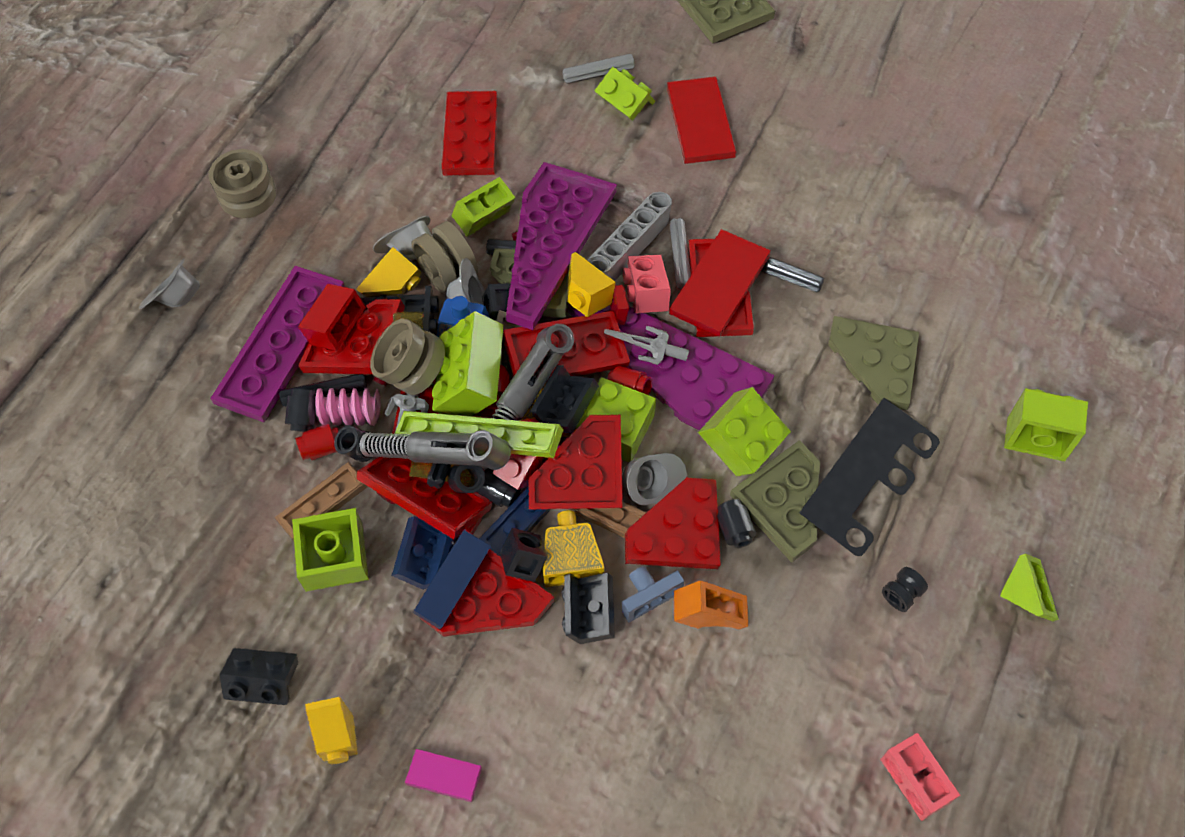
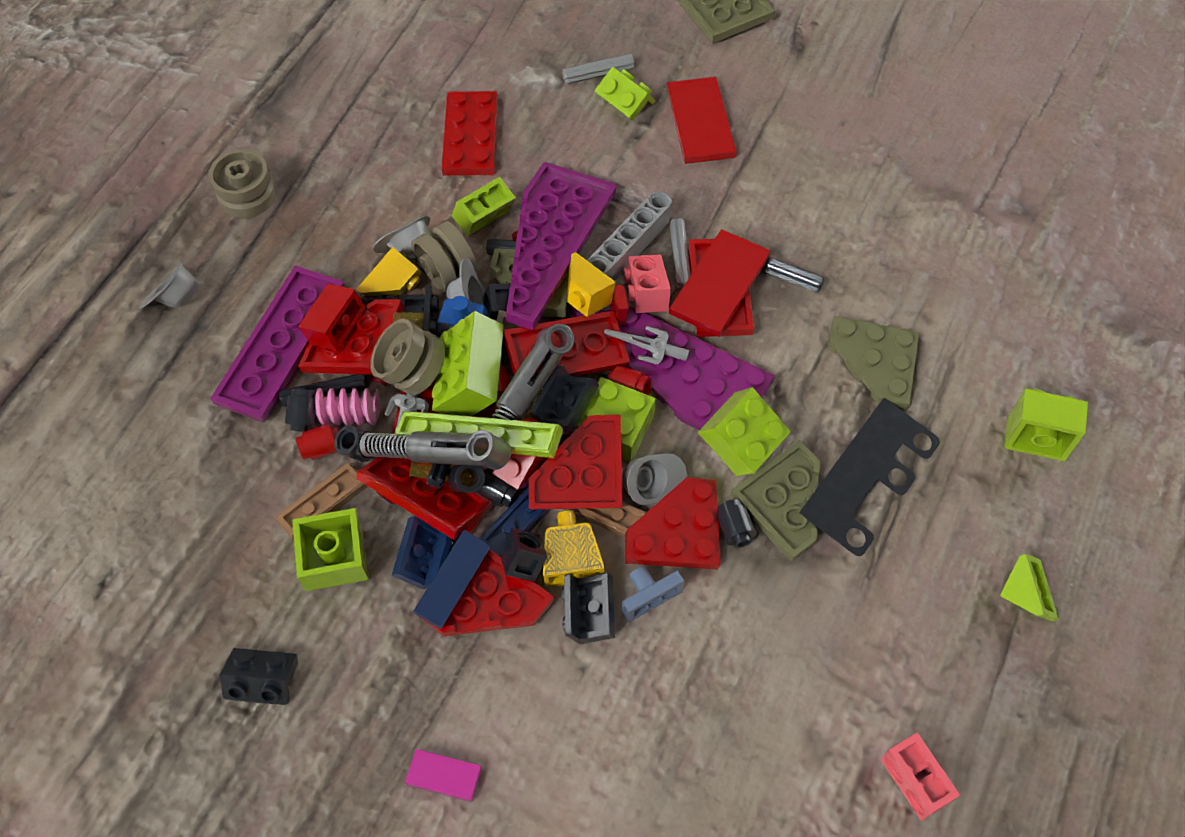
(332, 730): yellow slope -> none
(710, 605): orange arch -> none
(904, 589): black wheel -> none

